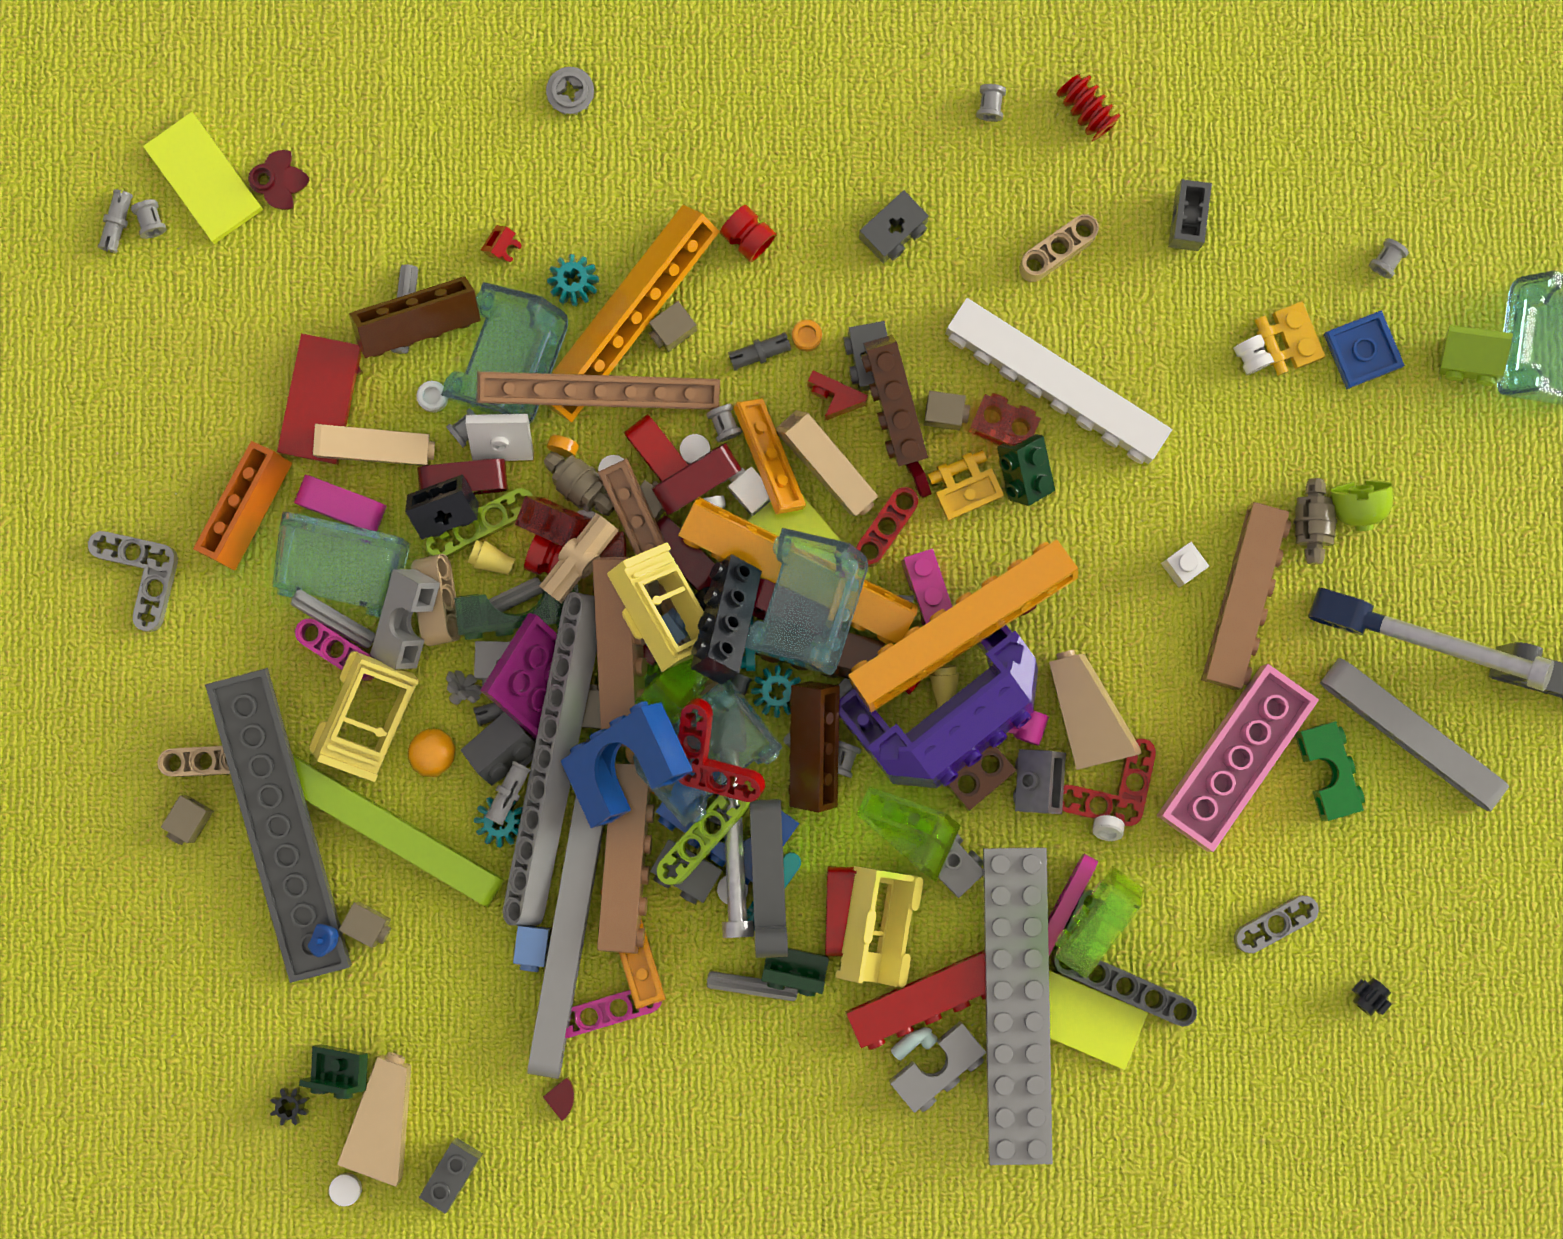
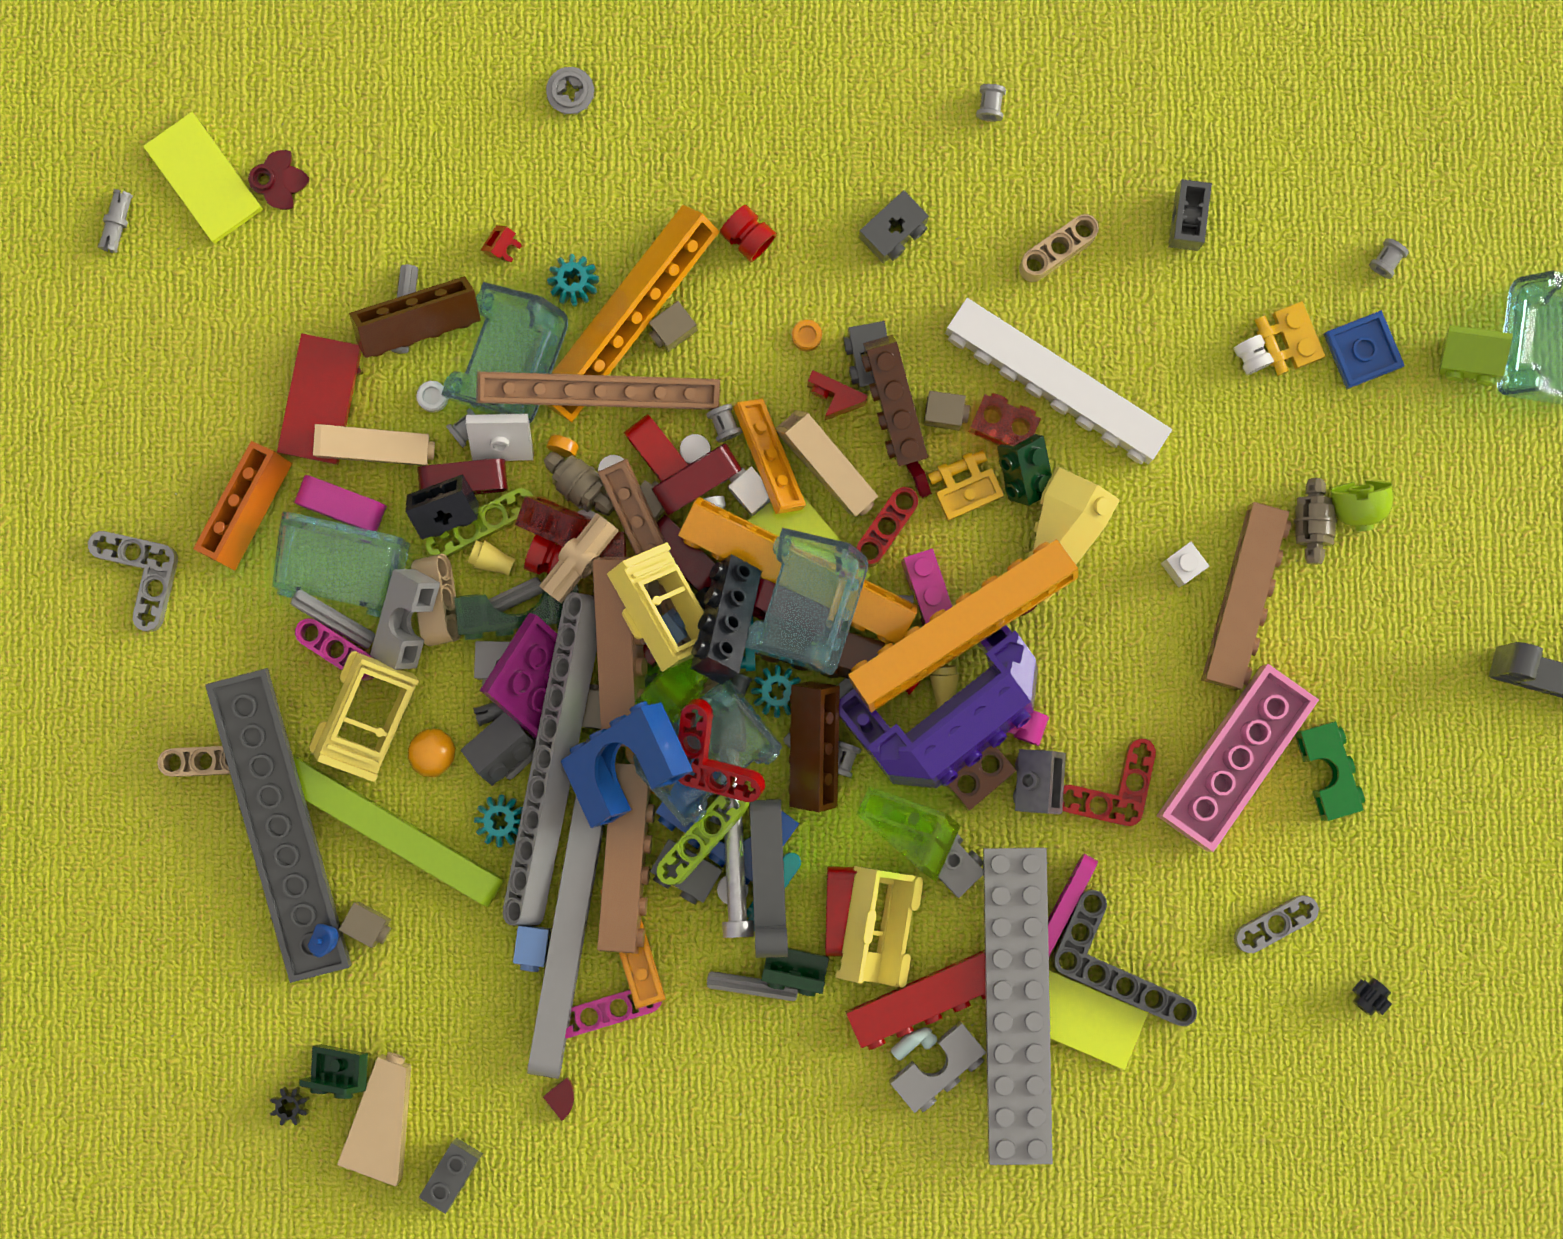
(148, 218): light grey bush -> none
(186, 820): dark tan brick -> none
(345, 1189): white tile -> none
(462, 687): light grey plant -> none
(507, 793): light grey pin -> none
(759, 351): dark grey pin -> none
(1072, 513): none -> light yellow wedge
(1088, 106): red piece -> none
(1090, 716): tan slope -> none
(1099, 922): clear neon green wedge -> none
(1108, 828): white tile -> none
(1356, 616): flat silver piece -> none
(1414, 734): light grey beam -> none

